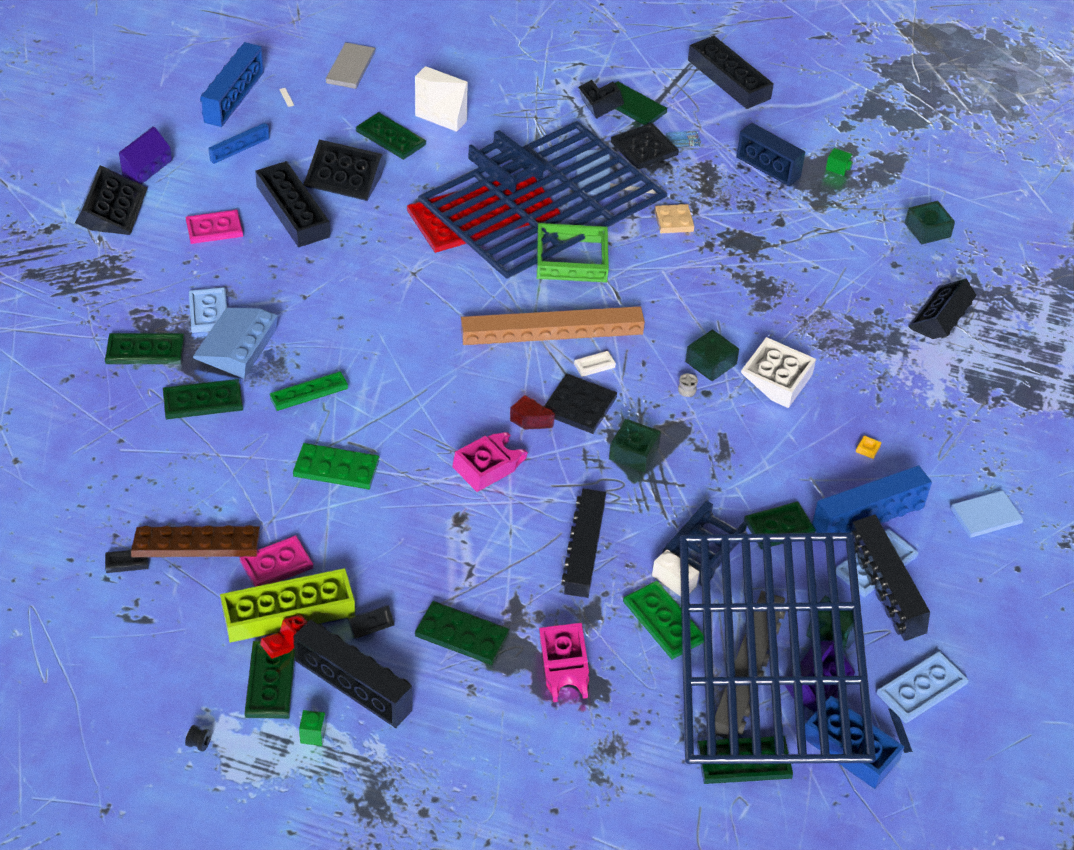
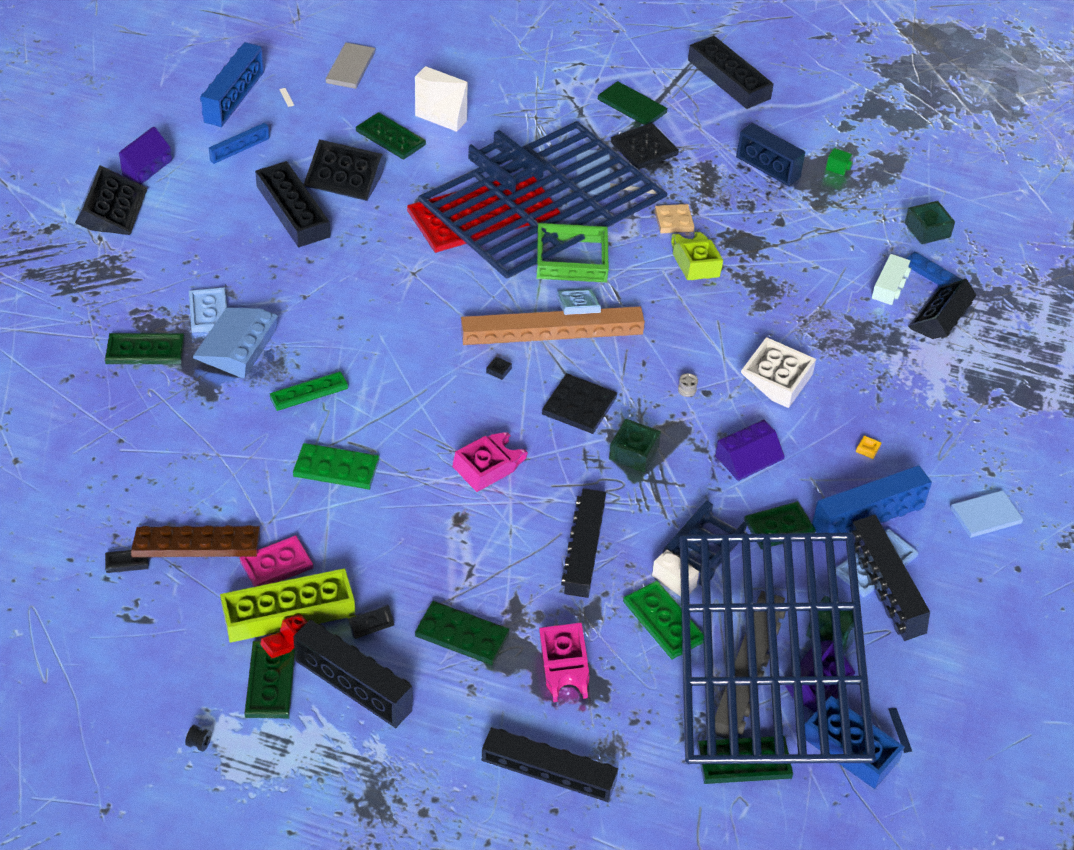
(202, 399): dark green tile -> none
(214, 226): dark pink tile -> none
(312, 728): green brick -> none
(499, 368): none -> black plate
(531, 415): clear red slope -> none
(549, 764): none -> black brick
(578, 302): none -> light blue tile
(594, 363): white tile -> none
(600, 99): black brick -> none
(684, 139): clear light blue tile -> none
(697, 256): none -> lime brick
(712, 355): clear green brick -> none
(749, 450): none -> dark purple slope
(891, 279): none -> light aqua brick
(922, 687): light blue tile -> none
(931, 270): none -> blue plate

